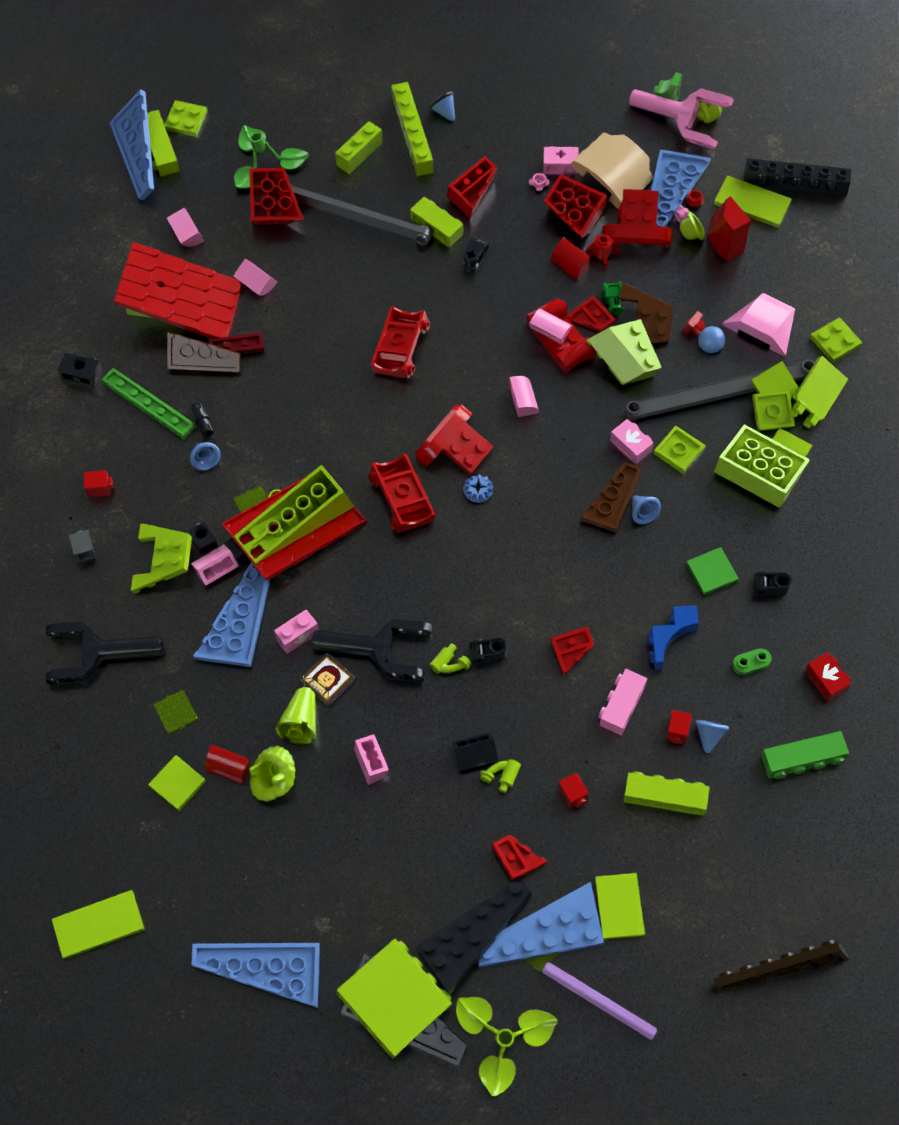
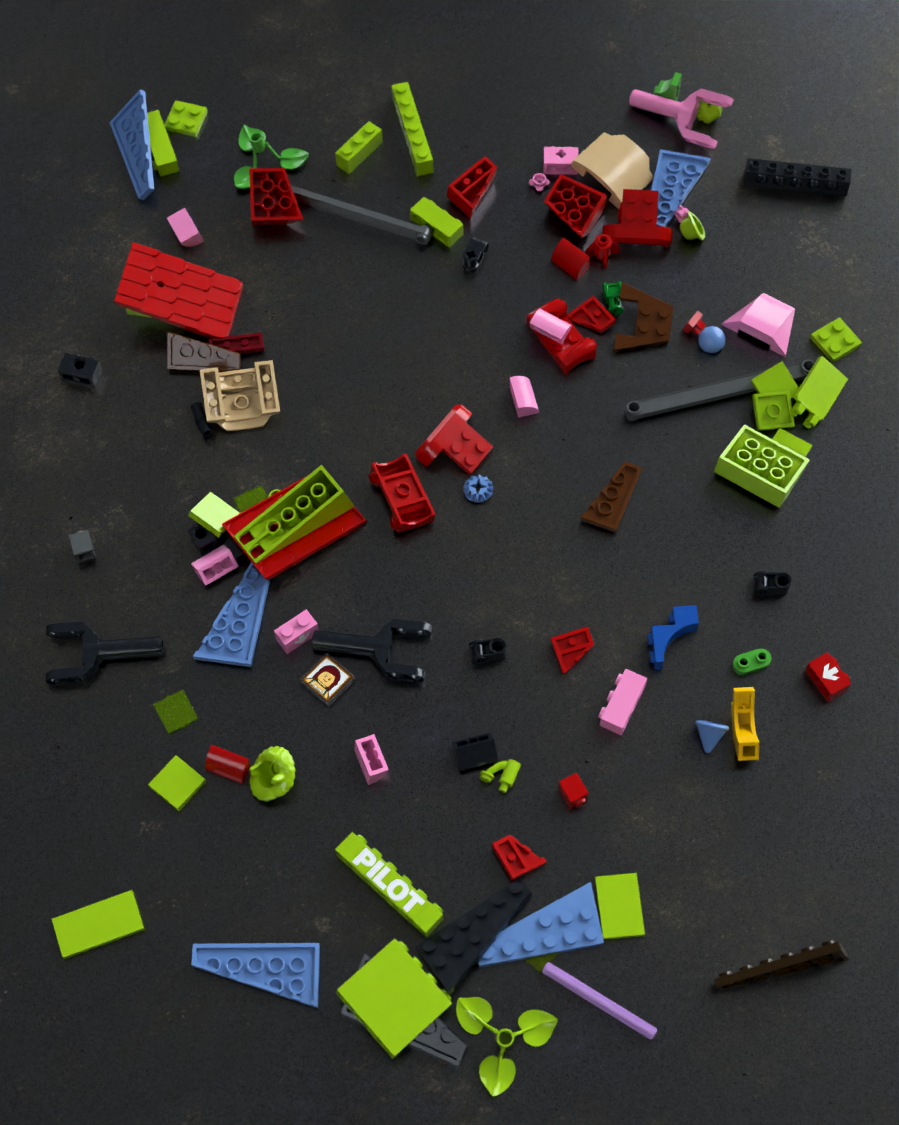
(97, 483): red brick -> none
(148, 403): bright green tile -> none
(169, 555): lime wing -> none
(205, 456): medium blue hat -> none
(212, 513): none -> tile
(240, 397): none -> tan slope
(255, 278): bright pink brick -> none
(299, 718): lime cone -> none
(389, 884): none -> lime brick
(398, 343): red piece -> none
(440, 662): lime plant -> none
(444, 105): medium blue hat -> none
(627, 352): lime wedge -> none
(631, 441): bright pink brick -> none
(645, 509): medium blue hat -> none
(666, 793): lime brick -> none
(679, 449): lime tile -> none
(679, 727): red brick -> none
(695, 198): red plate -> none
(712, 571): bright green tile -> none
(729, 229): red wedge -> none
(743, 724): none -> yellow arch
(755, 201): lime tile -> none
(804, 755): bright green brick -> none

